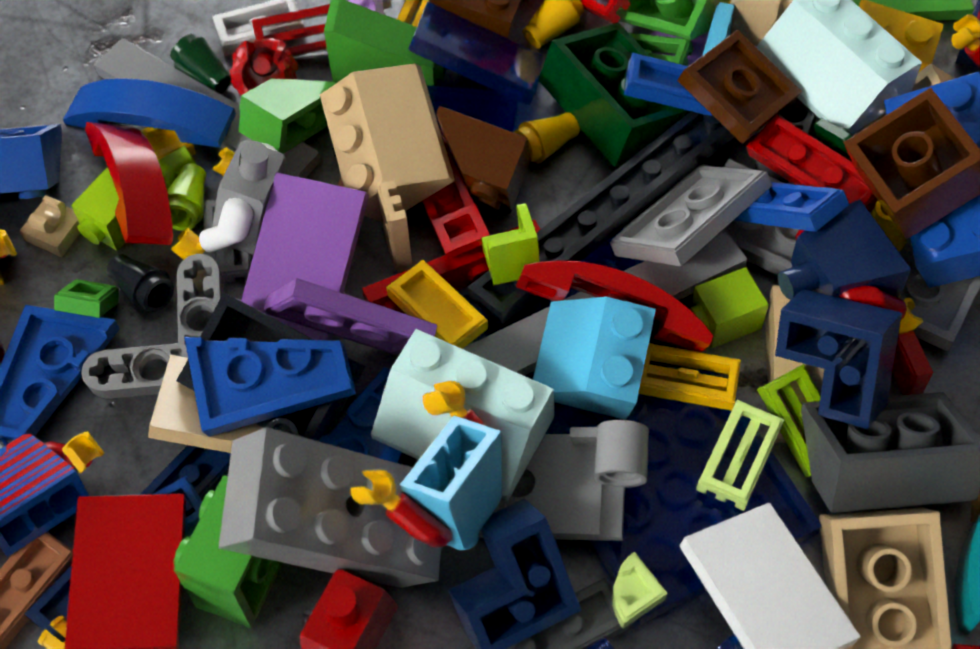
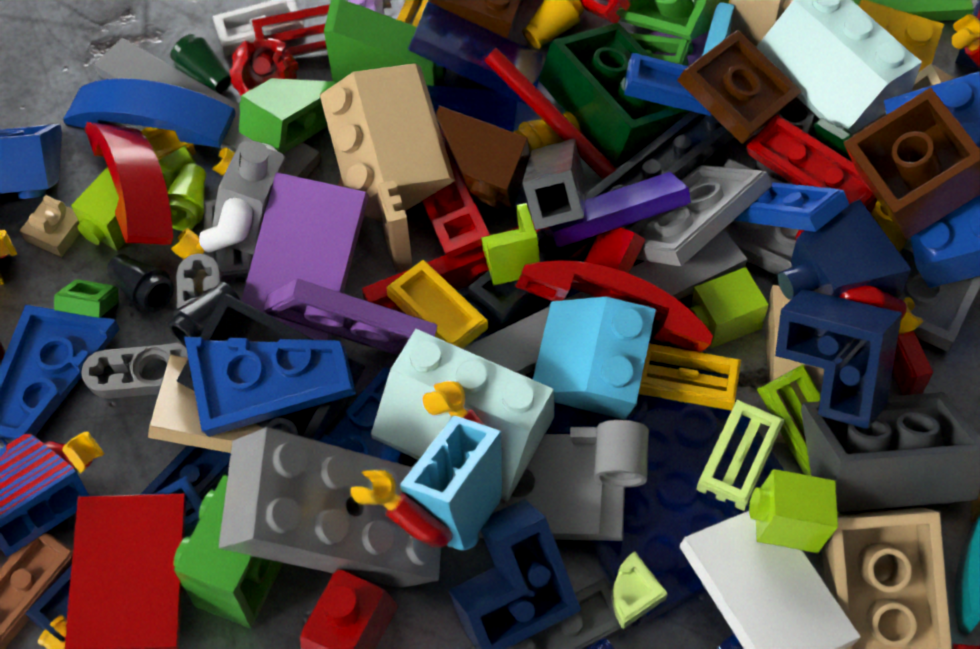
(192, 317): none -> black cone
(549, 113): none -> red piece
(555, 184): none -> dark grey brick
(616, 249): none -> red tile
(622, 208): none -> dark purple tile
(794, 511): none -> lime brick

